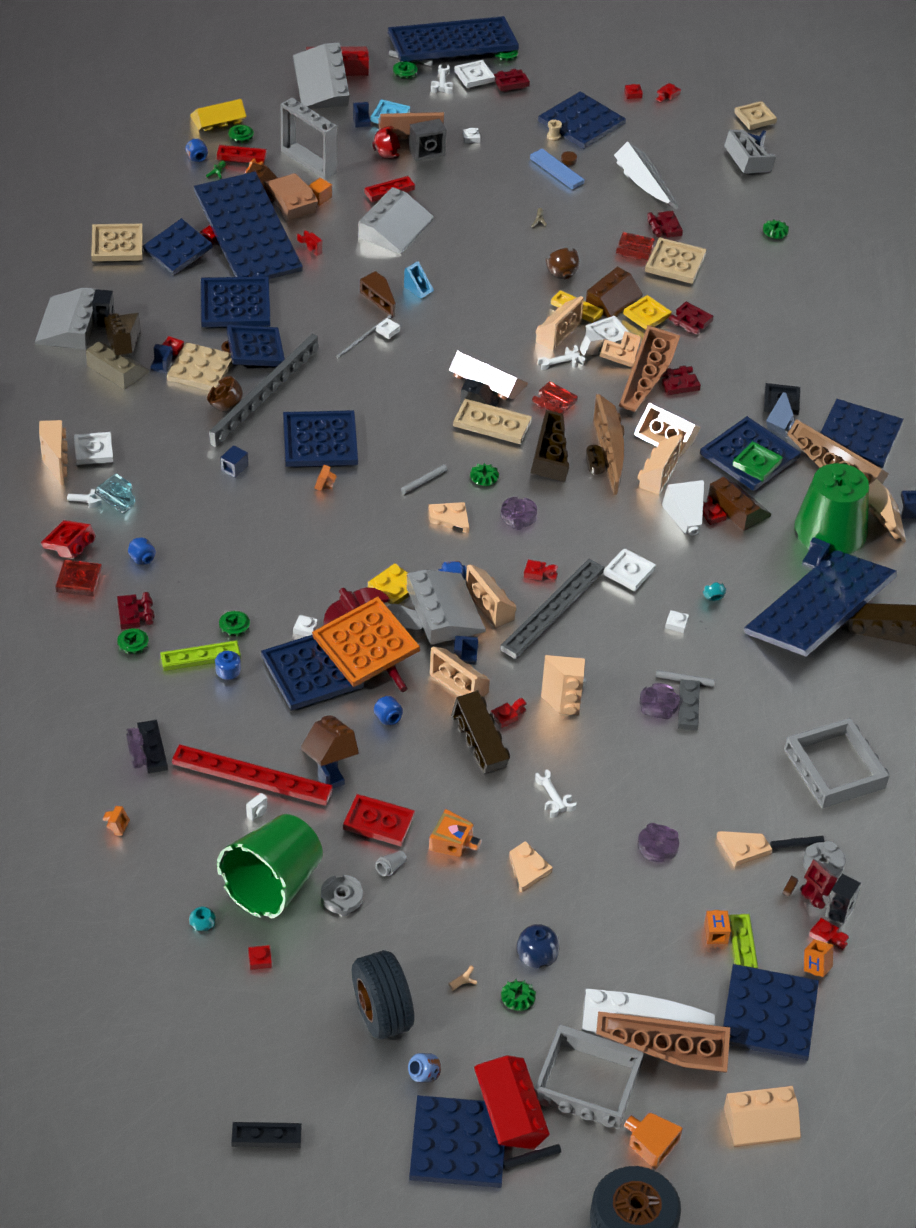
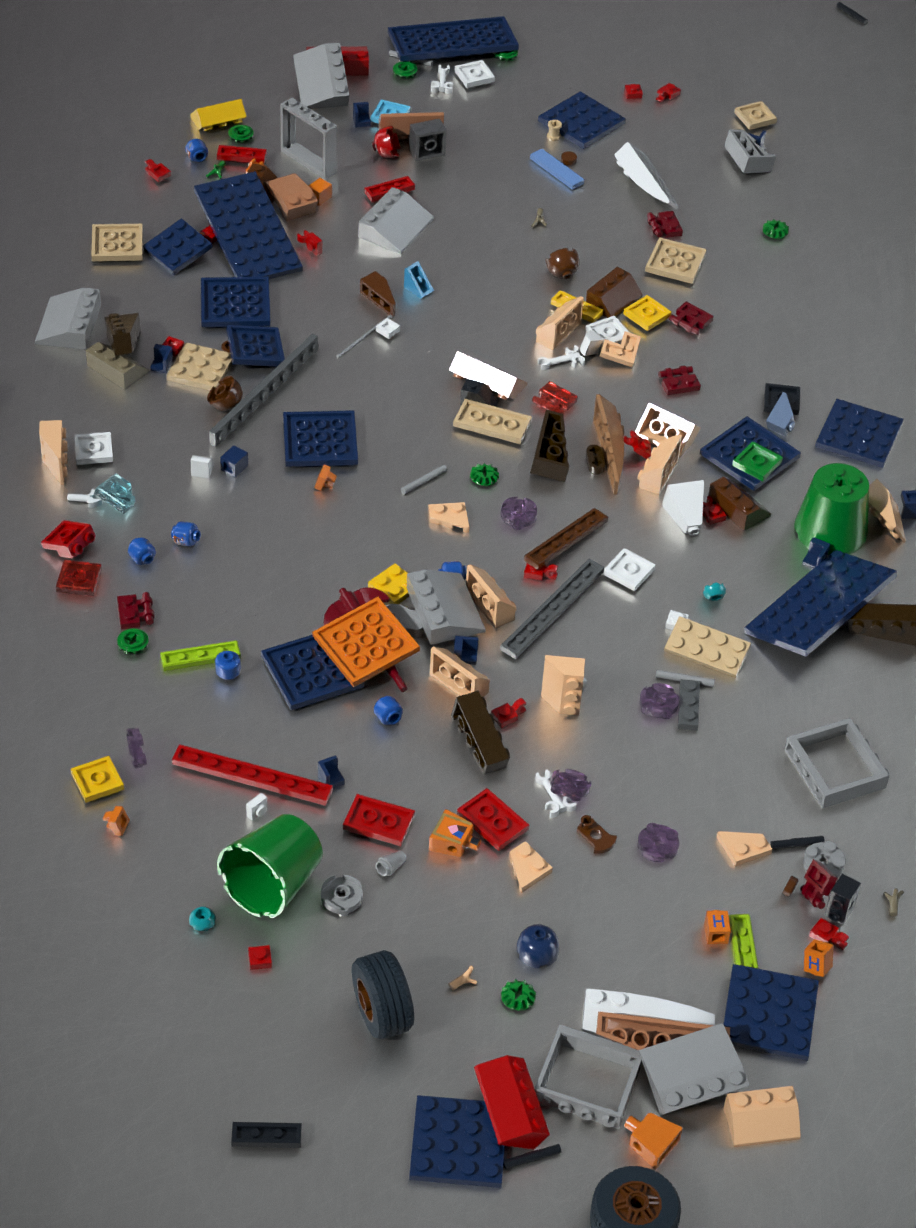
(97, 779): none -> yellow plate
(102, 306): black brick -> none
(153, 746): black plate -> none
(157, 172): none -> red plate
(185, 534): none -> blue head
(201, 466): none -> white brick
(231, 618): green gear -> none
(305, 625): white plate -> none
(330, 741): reddish brown slope -> none
(424, 1067): medium blue head -> none
(471, 135): white plate -> none
(493, 819): none -> red plate
(511, 80): dark red plate -> none
(565, 538): none -> reddish brown tile
(570, 784): none -> clear purple plate
(590, 826): none -> reddish brown piece
(635, 242): clear red plate -> none
(640, 445): none -> red plate
(650, 364): nougat wedge -> none
(693, 1069): none -> light grey slope
(707, 647): none -> tan plate
(826, 451): medium nougat wedge -> none
(852, 13): none -> black piece
(893, 901): none -> dark tan bar

